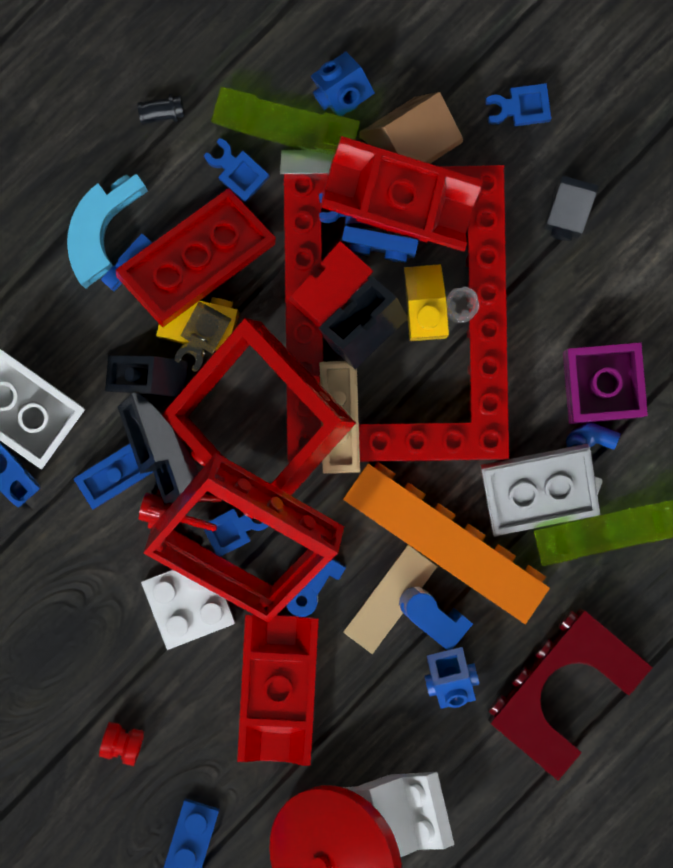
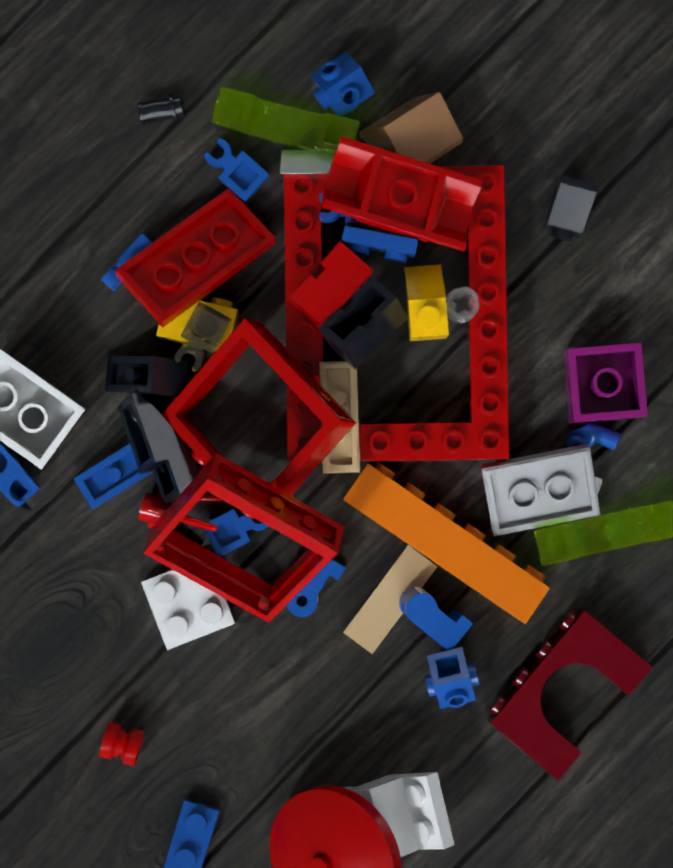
(89, 225): medium azure arch -> none
(278, 689): red piece -> none
(526, 105): blue plate -> none

